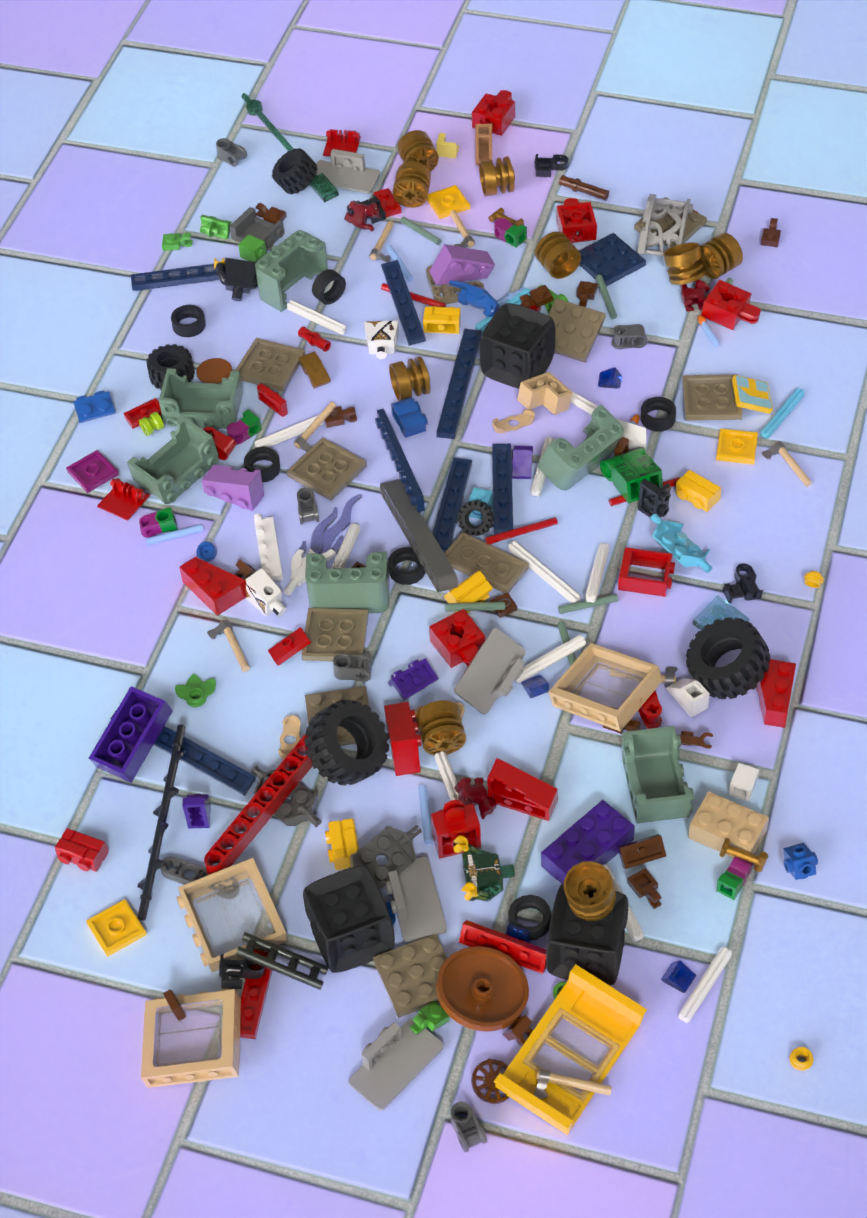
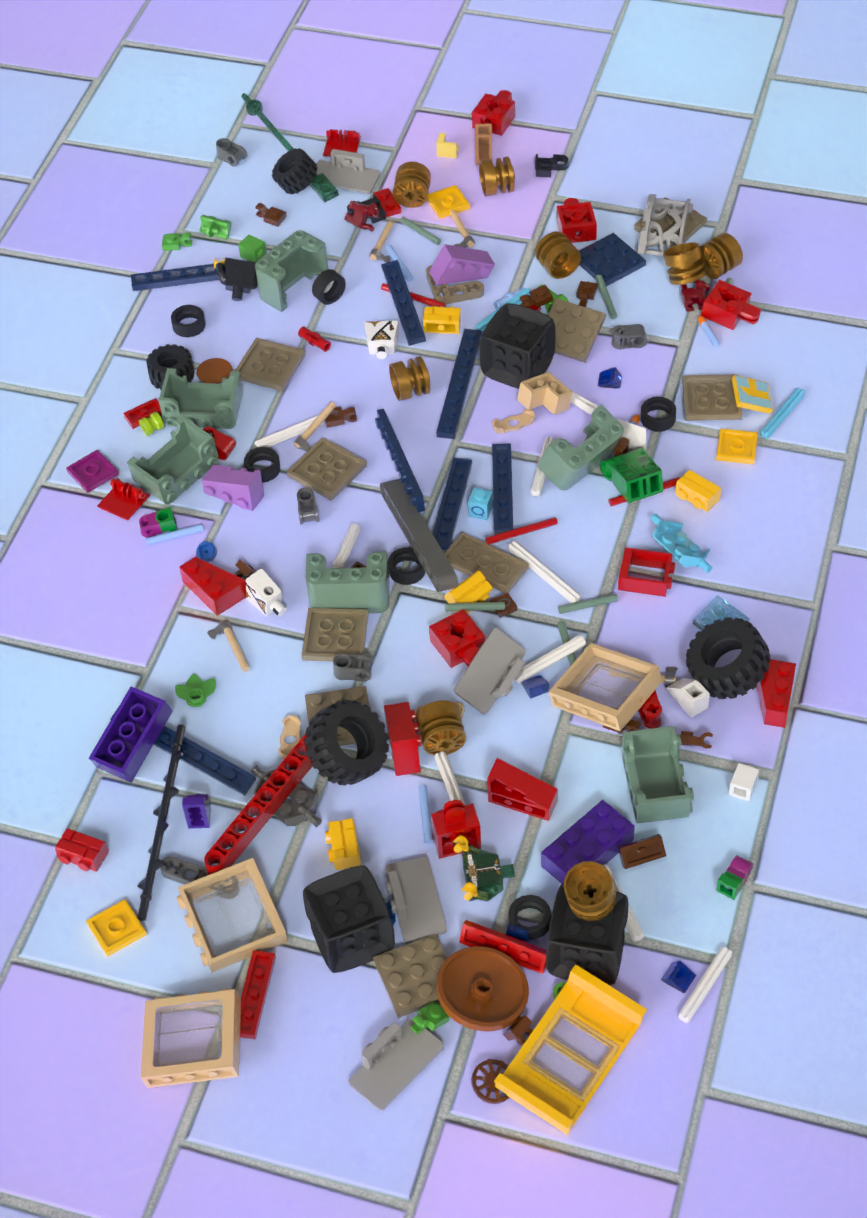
(94, 406): blue bracket -> none
(174, 1004): reddish brown tile -> none
(233, 970): black piece -> none
(244, 428): leg -> none
(251, 225): dark grey panel -> none
(268, 547): white hinge -> none
(270, 963): pearl dark grey bar -> none
(272, 400): red plate -> none
(289, 646): red plate -> none
(314, 370): pearl gold slope -> none
(316, 317): white axle -> none
(321, 543): clear purple piece -> none
(392, 844): dark grey plate -> none
(409, 417): blue brick -> none
(414, 679): dark purple bracket -> none
(418, 147): pearl gold wheel -> none
(469, 1129): dark grey piece -> none
(476, 297): blue animal -> none
(476, 795): dark red animal -> none
(487, 515): black tyre -> none
(500, 214): pearl gold piece -> none
(509, 232): leg -> none
(522, 462): slope -> none
(545, 1076): tan piece -> none
(578, 185): reddish brown pin -> none
(597, 572): white axle -> none
(645, 885): reddish brown plate -> none
(653, 499): black bracket -> none
(725, 819): tan brick -> none
(744, 585): black piece -> none
(759, 861): pearl gold piece -> none
(771, 236): reddish brown plate -> none
(779, 448): tan piece -> none
(800, 861): blue brick -> none
(801, 1052): yellow plate -> none
(813, 579): yellow plate -> none

